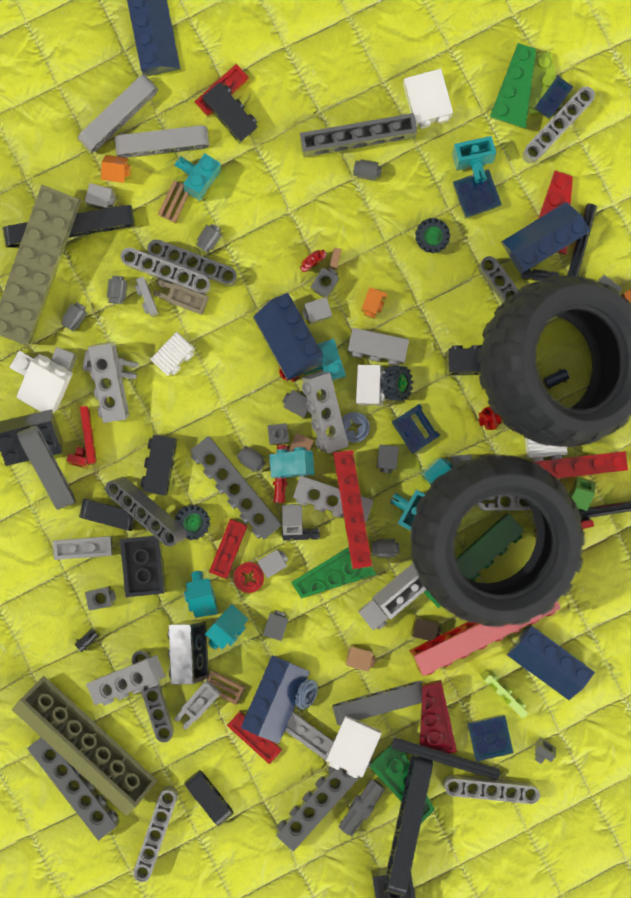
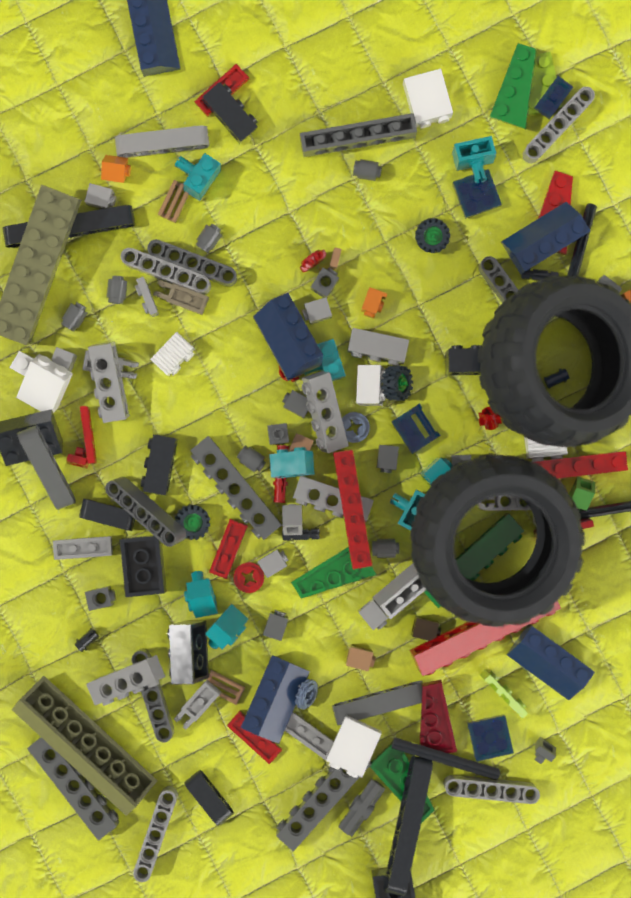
(117, 113): light grey beam -> none

